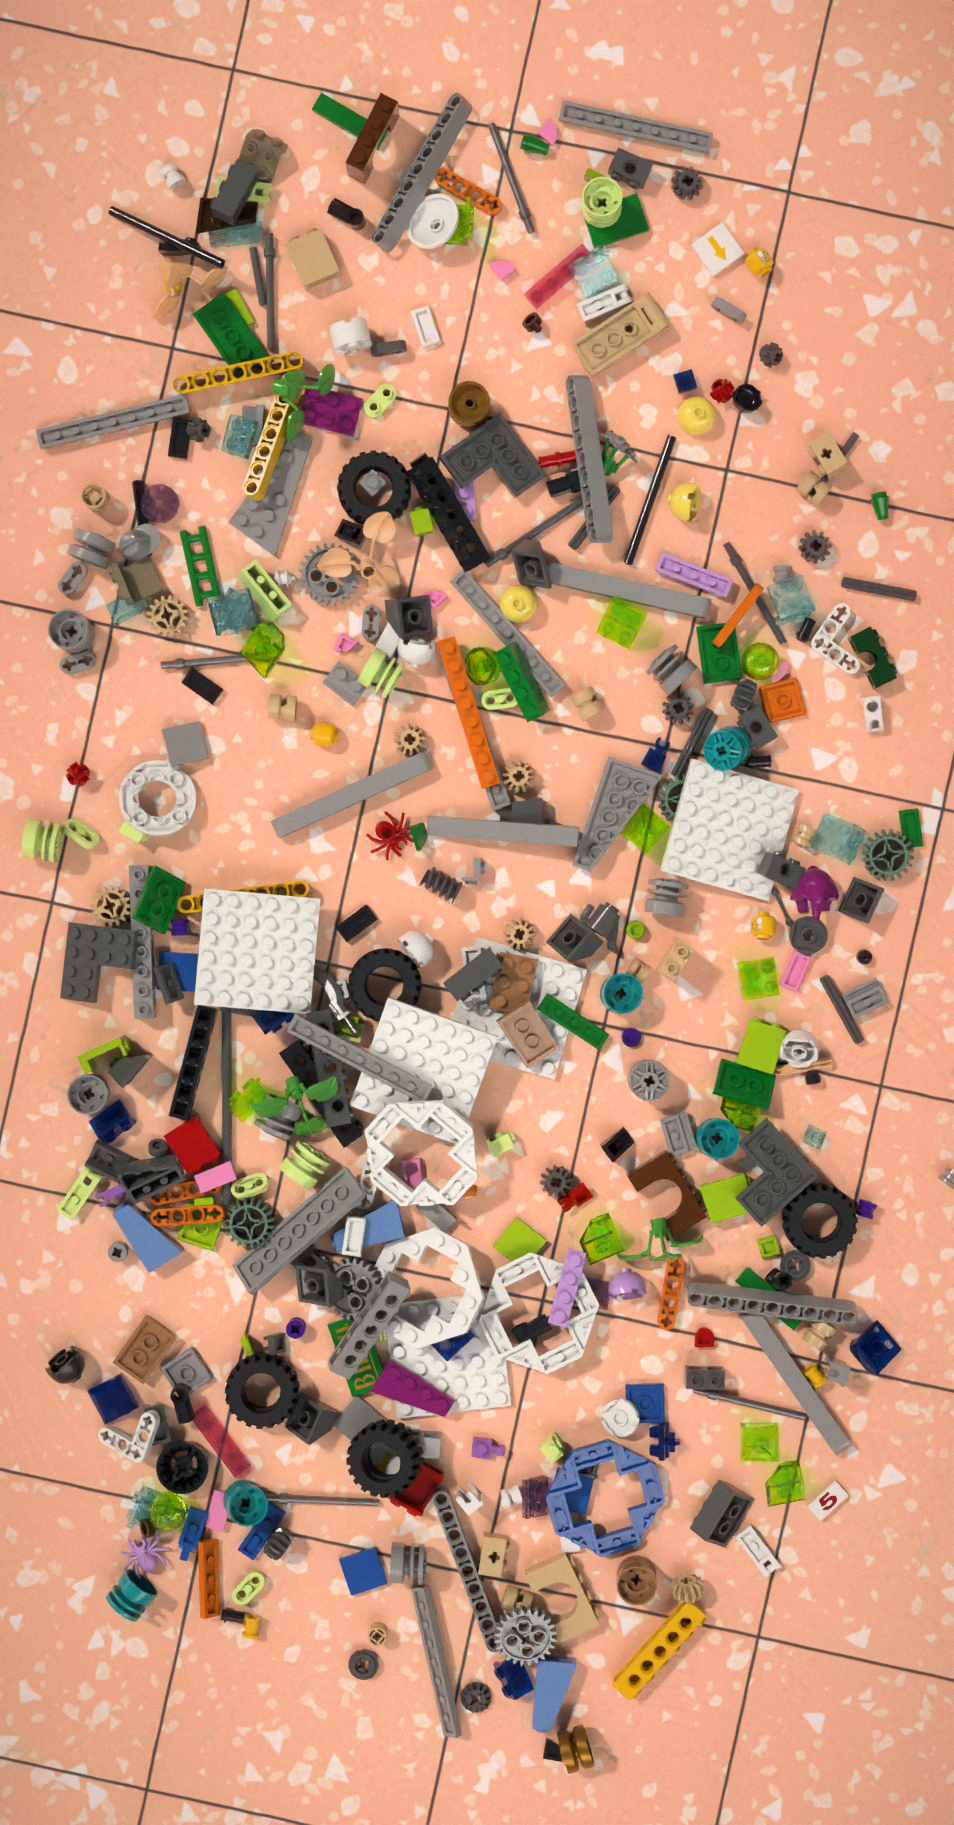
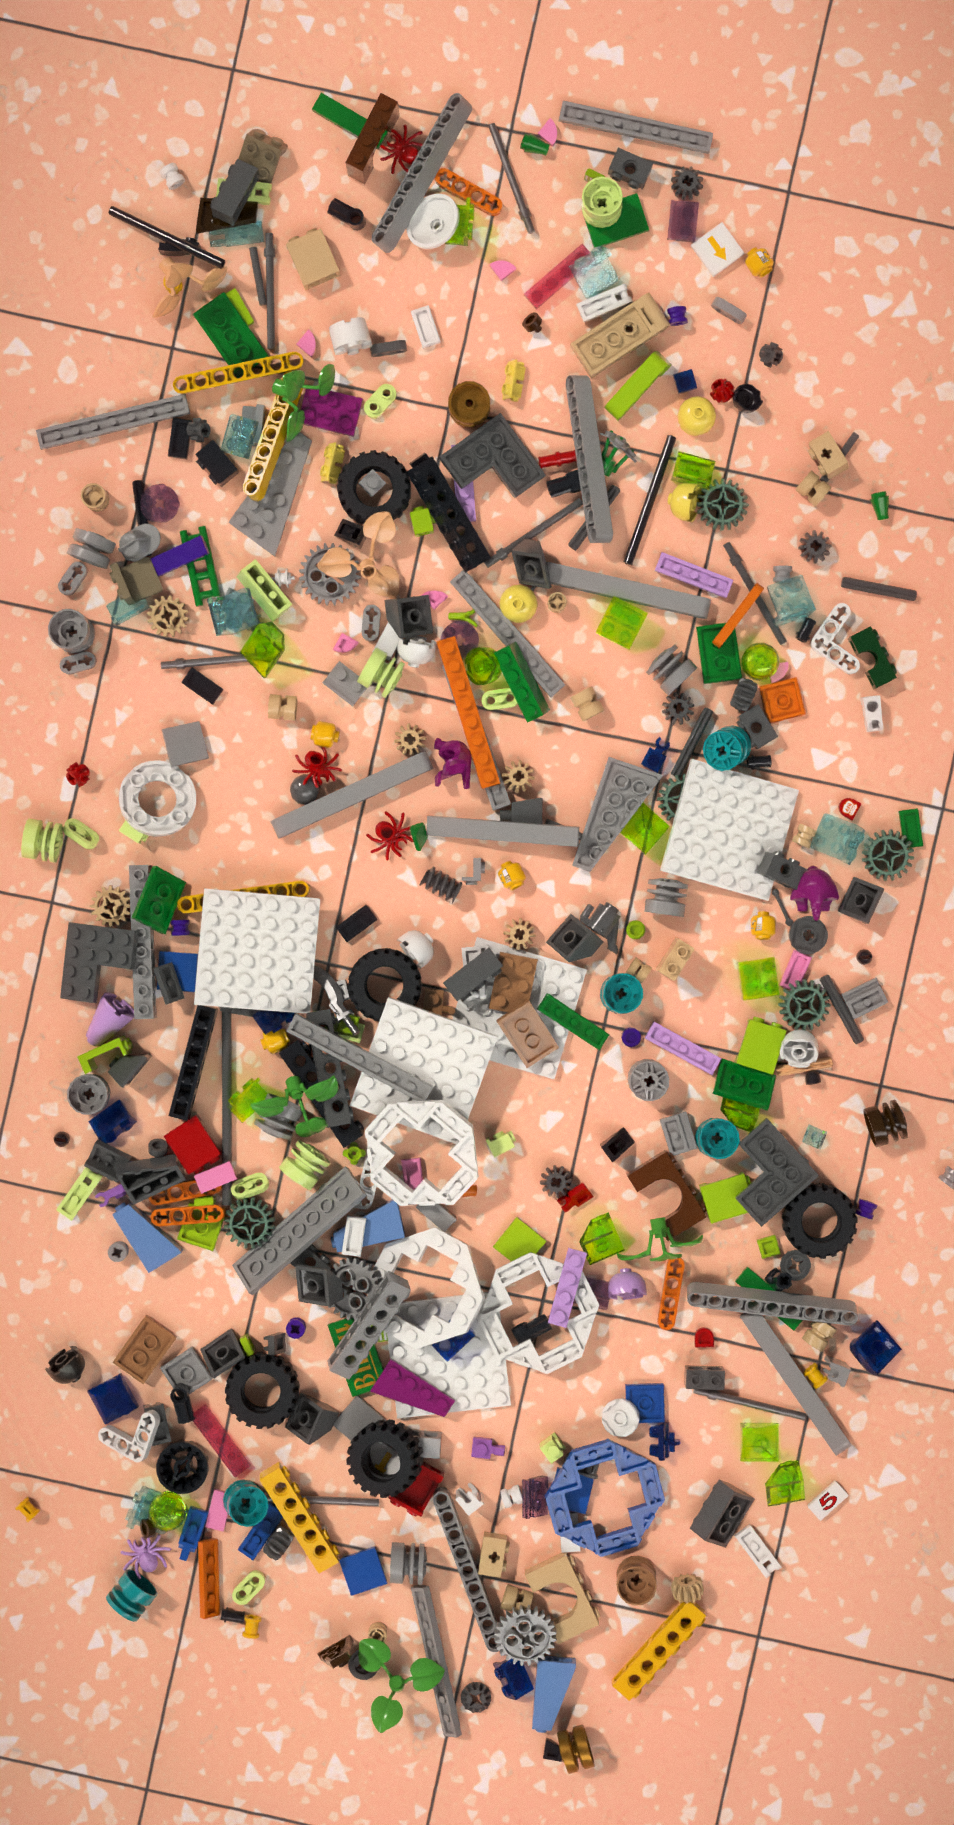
(27, 1509): none -> yellow bush
(63, 1135): none -> black hinge
(108, 1019): none -> lavender cone
(180, 556): none -> dark purple tile
(217, 463): none -> black brick
(223, 1353): none -> dark grey slope
(275, 1042): none -> yellow head
(303, 793): none -> dark grey hair
(307, 343): none -> bright pink tile
(317, 766): none -> red animal
(320, 1559): none -> yellow brick
(333, 455): none -> light yellow hinge
(338, 1653): none -> dark brown wing
(359, 1153): none -> lime plate
(401, 149): none -> red animal
(425, 1676): none -> bright green plant
(434, 1002): none -> medium nougat plate
(457, 761): none -> magenta piece
(464, 616): none -> lime bar
(466, 631): none -> plate
(511, 875): none -> yellow head
(513, 371): none -> light yellow hinge
(557, 602): none -> tan wheel
(637, 385): none -> lime beam
(677, 315): none -> dark purple wheel
(682, 1048): none -> lavender plate
(683, 221): none -> plate
(693, 469): none -> clear neon green slope
(731, 504): none -> sand green gear
(808, 997): none -> sand green gear
(848, 808): none -> tile
(885, 1123): none -> dark brown wheel

